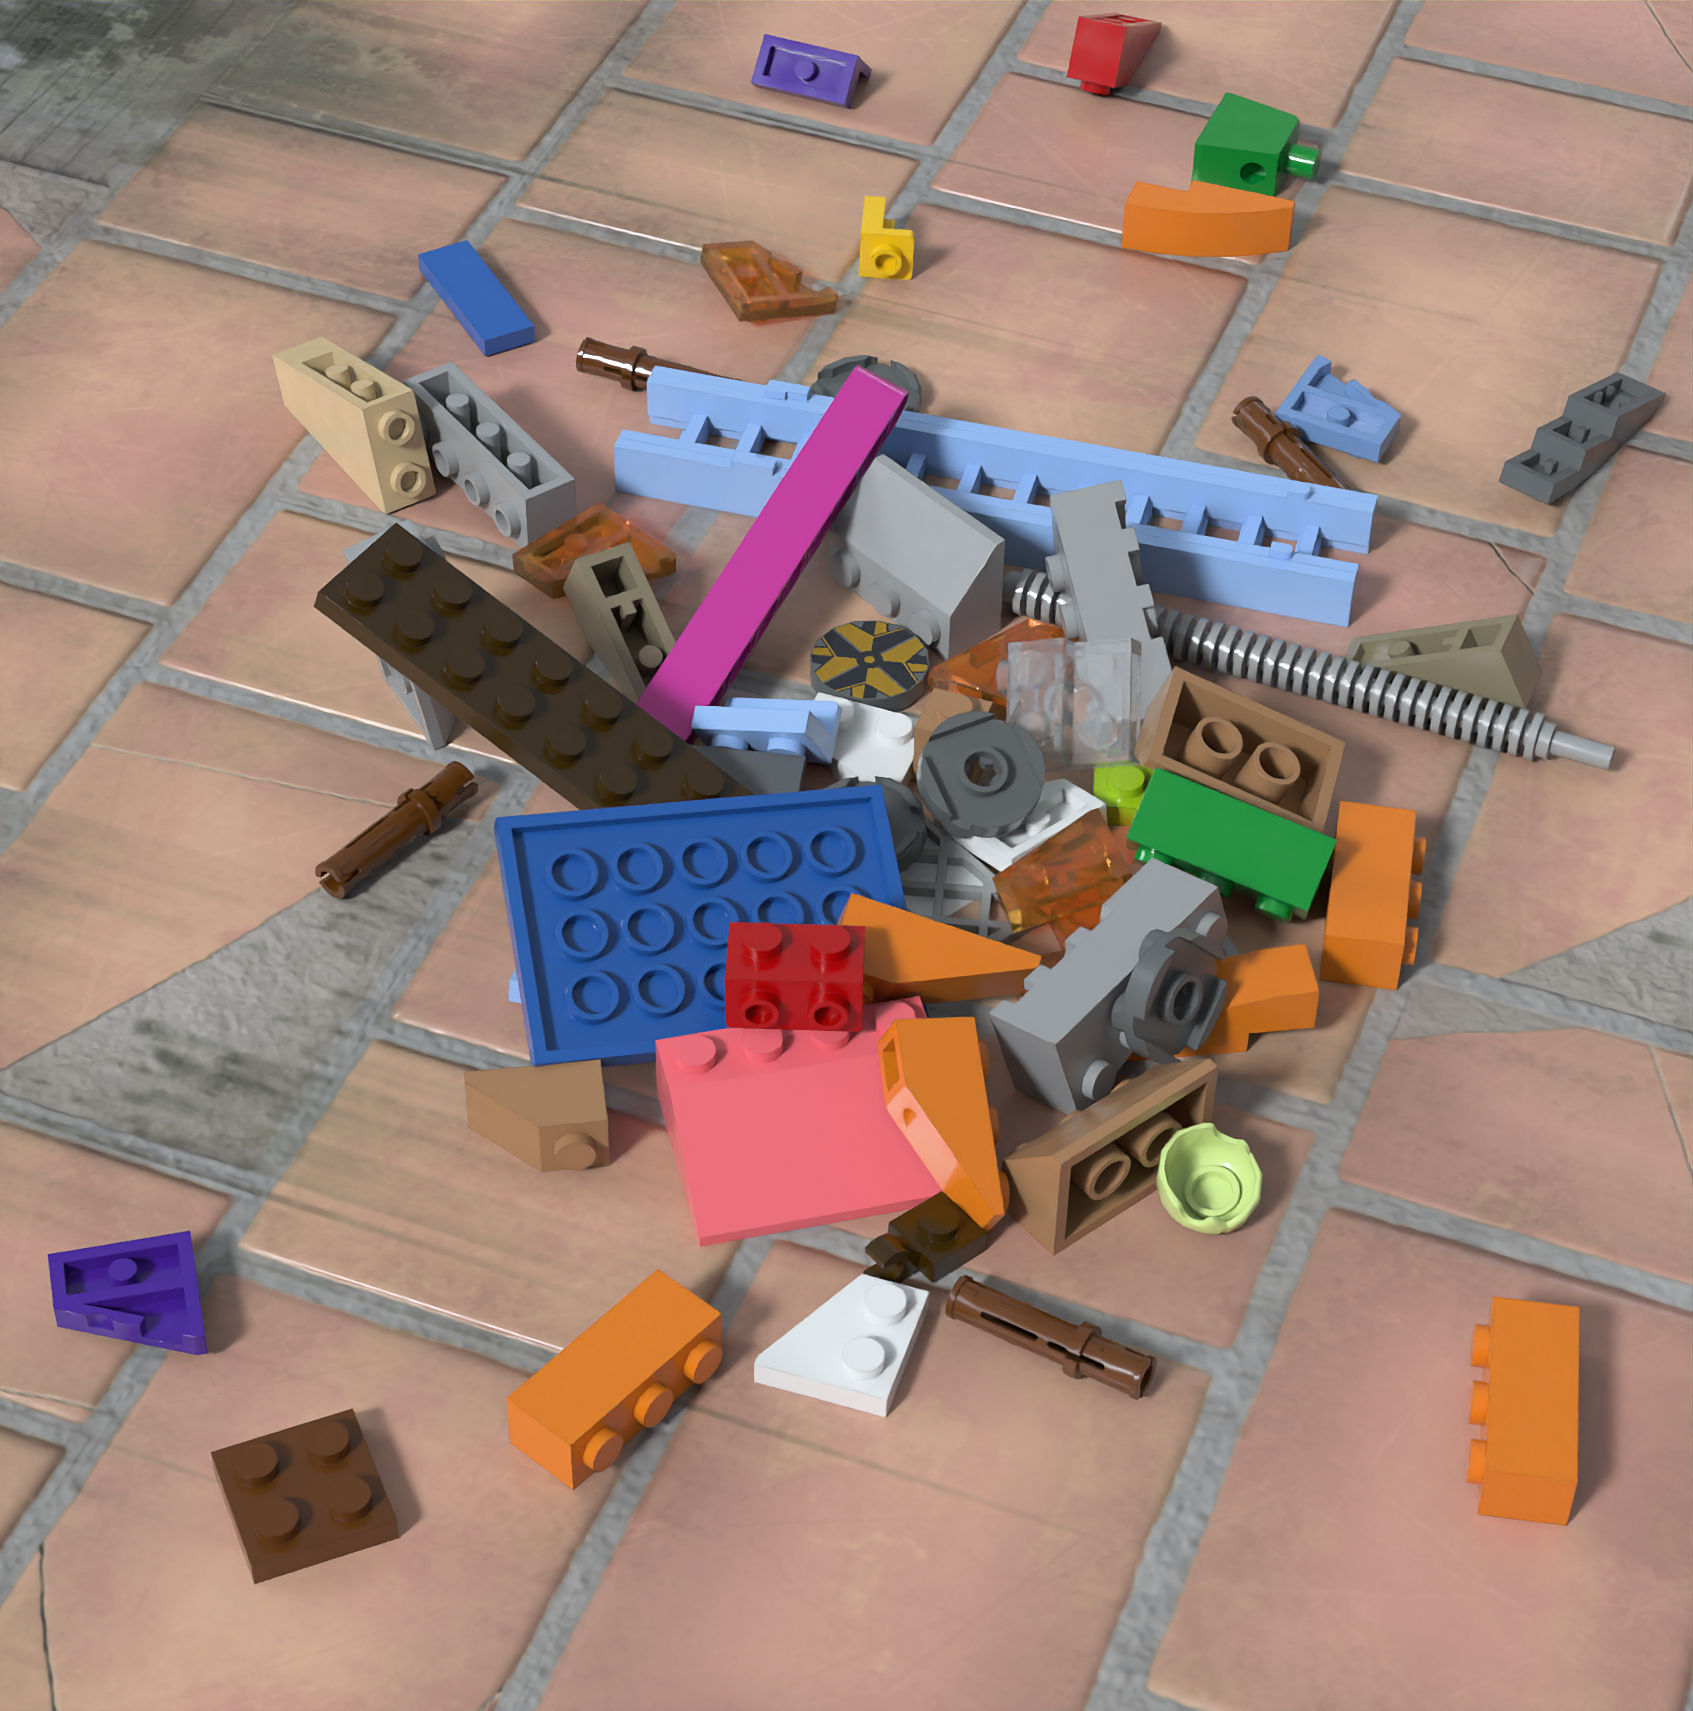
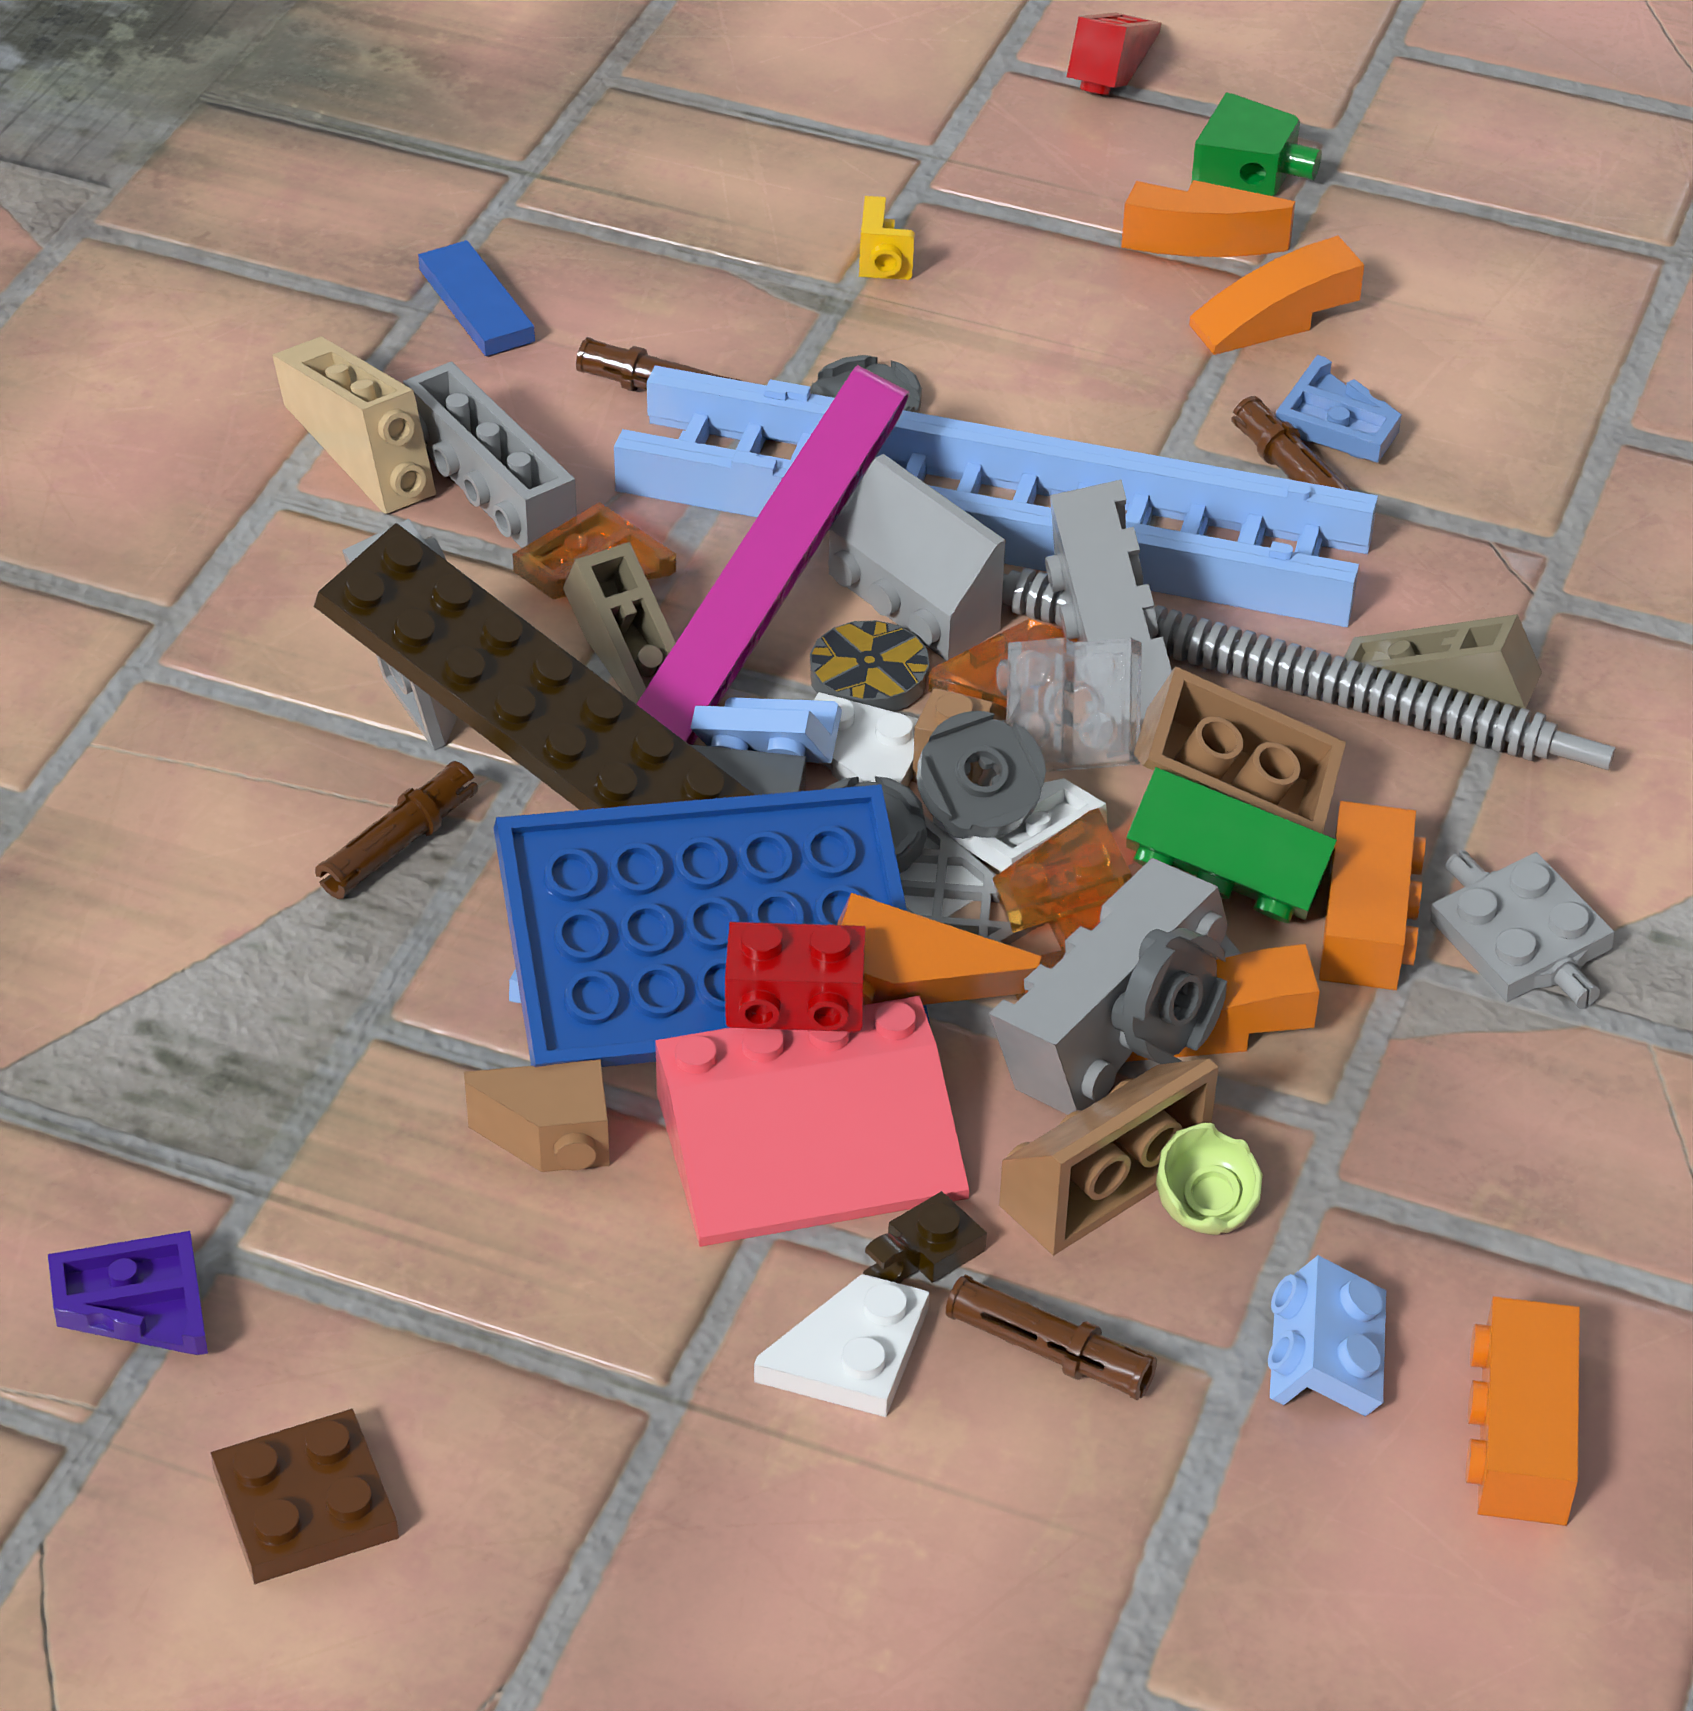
(615, 1379): orange brick -> none
(761, 285): clear orange wing -> none
(808, 71): dark purple panel -> none
(939, 1101): orange slope -> none
(1121, 791): lime plate -> none
(1280, 296): none -> orange slope
(1328, 1337): none -> light blue bracket
(1522, 927): none -> light grey plate
(1583, 439): dark grey slope -> none

